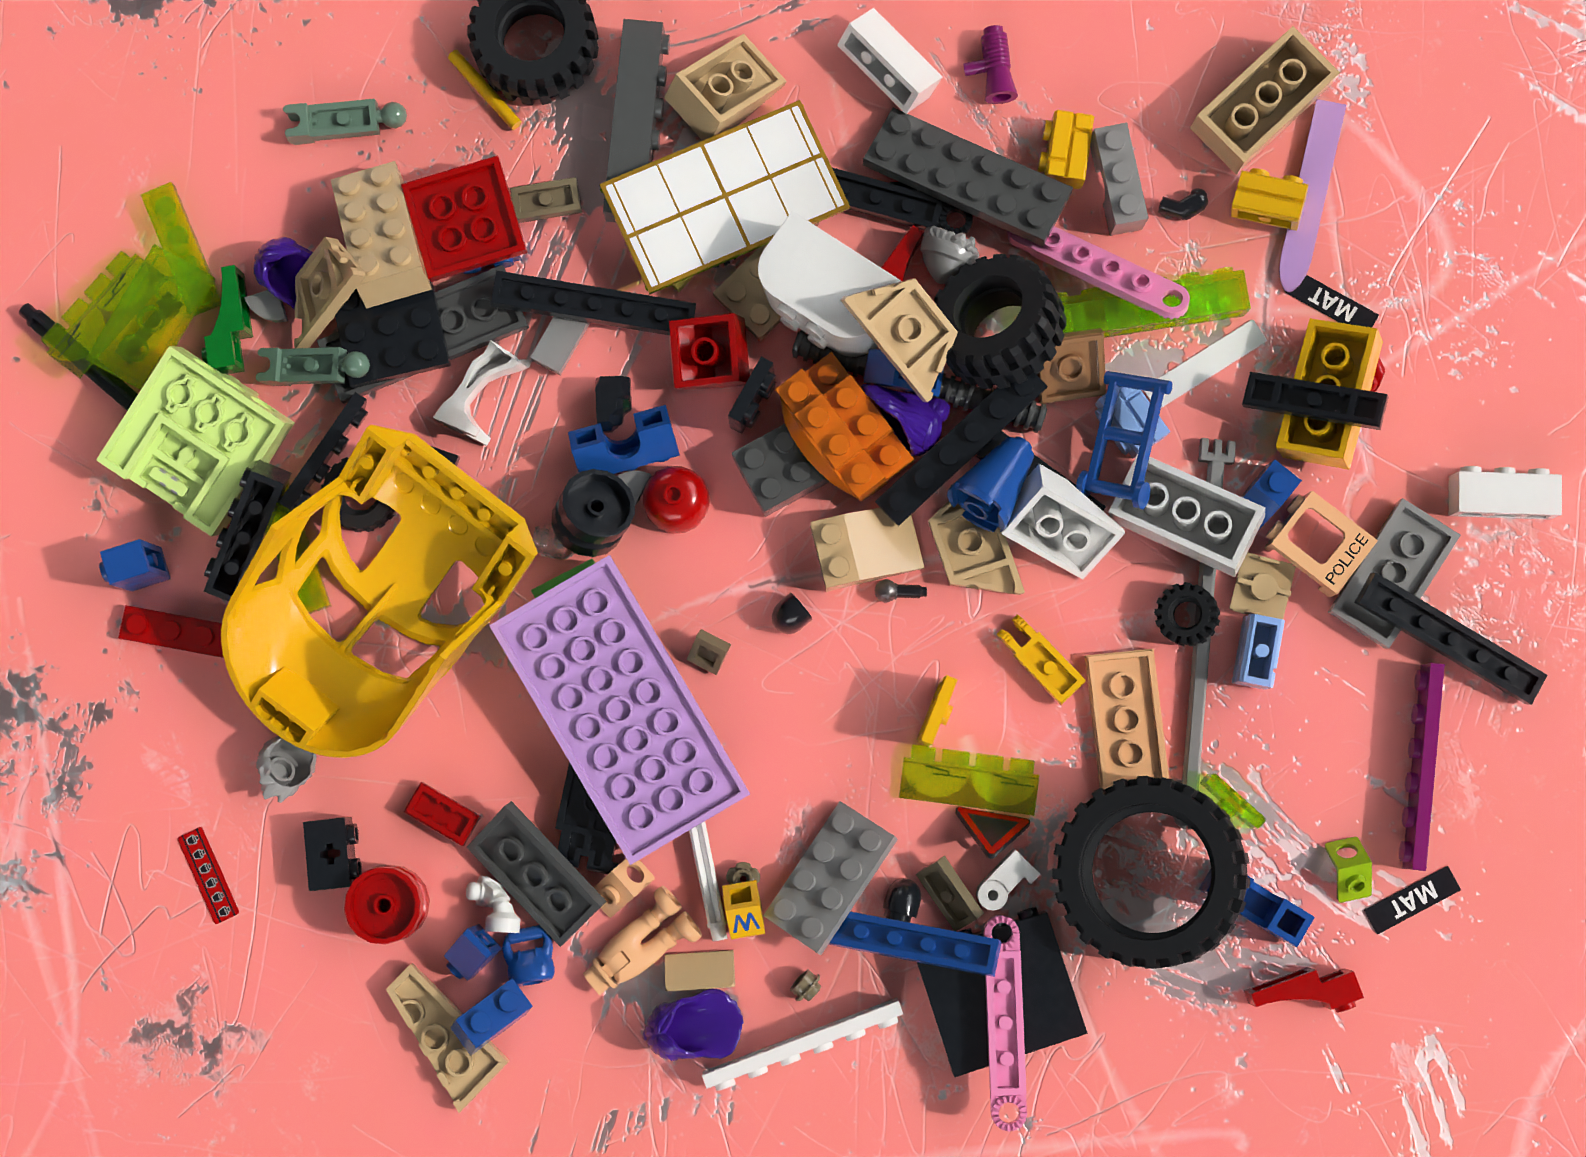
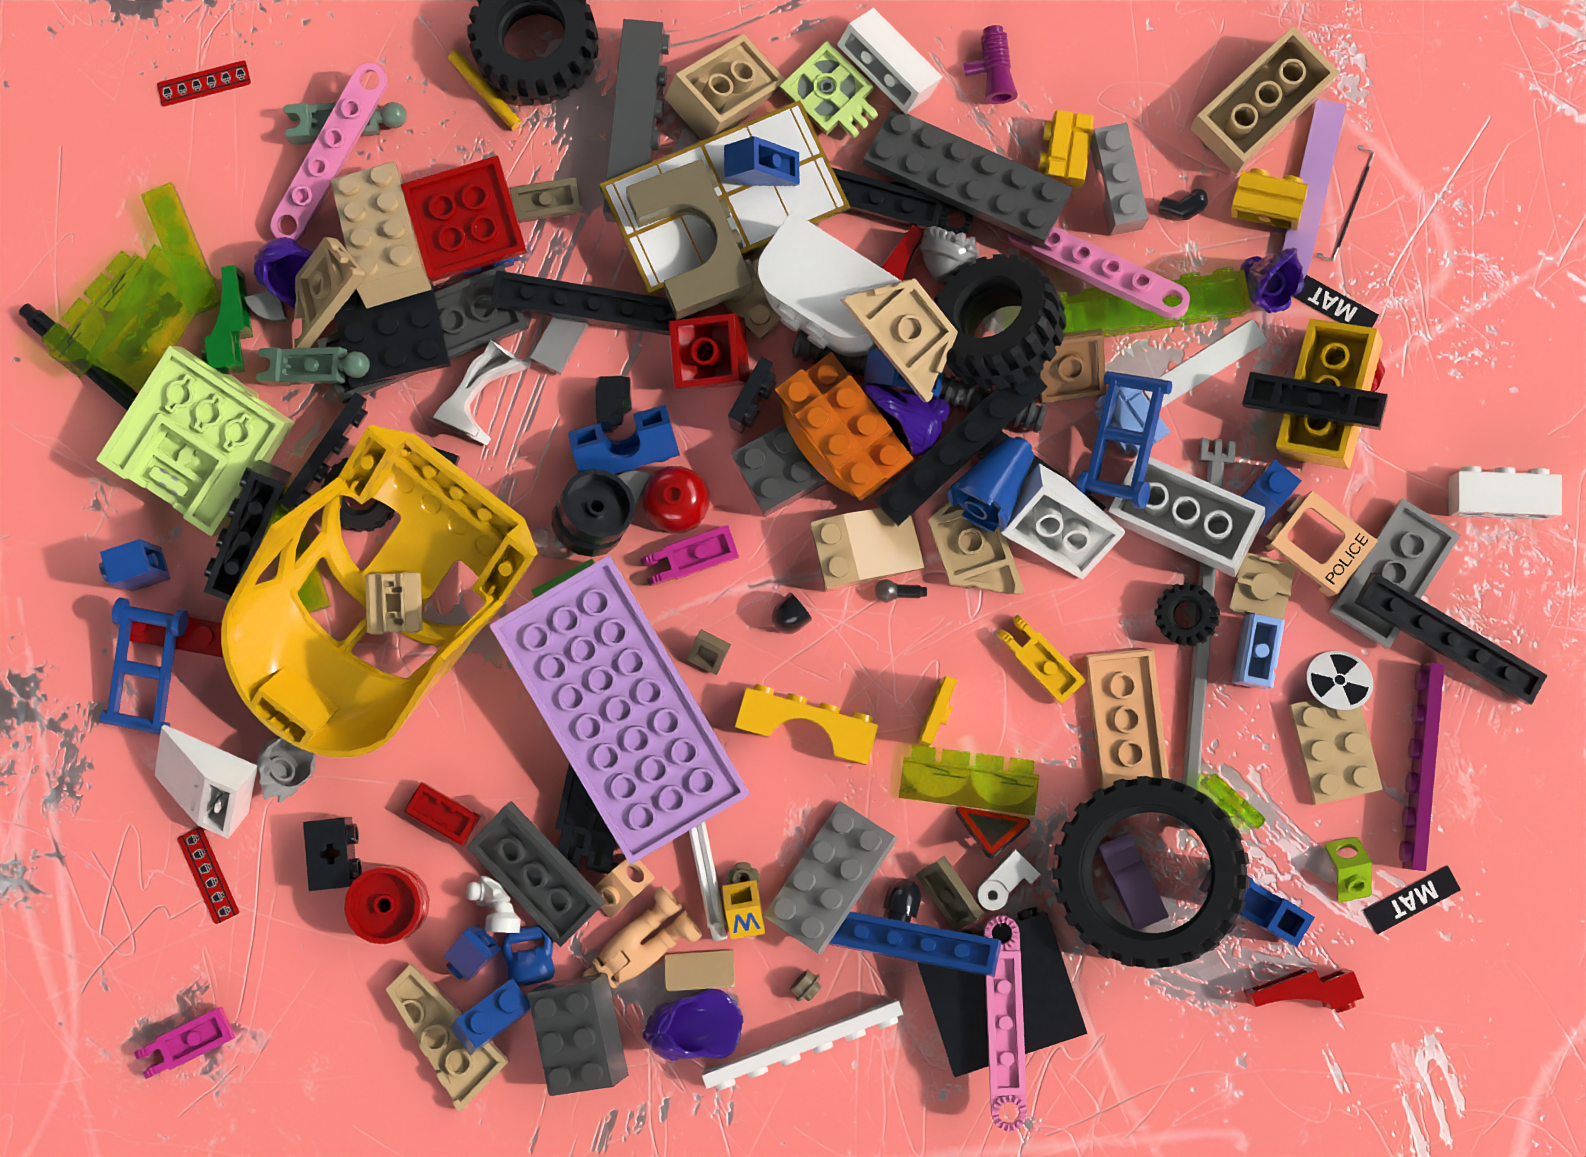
(176, 625): none -> blue piece
(189, 1041): none -> dark pink hinge
(203, 83): none -> red sticker
(205, 781): none -> white slope
(329, 151): none -> bright pink plate
(393, 602): none -> tan piece
(578, 1034): none -> dark grey brick
(692, 192): none -> dark tan arch
(693, 555): none -> dark pink hinge
(761, 163): none -> blue slope
(764, 712): none -> yellow arch
(831, 91): none -> yellowish green piece
(1133, 882): none -> lavender piece
(1274, 279): none -> dark purple hair
(1334, 751): none -> tan plate
(1339, 680): none -> white sticker
(1353, 206): none -> black piece

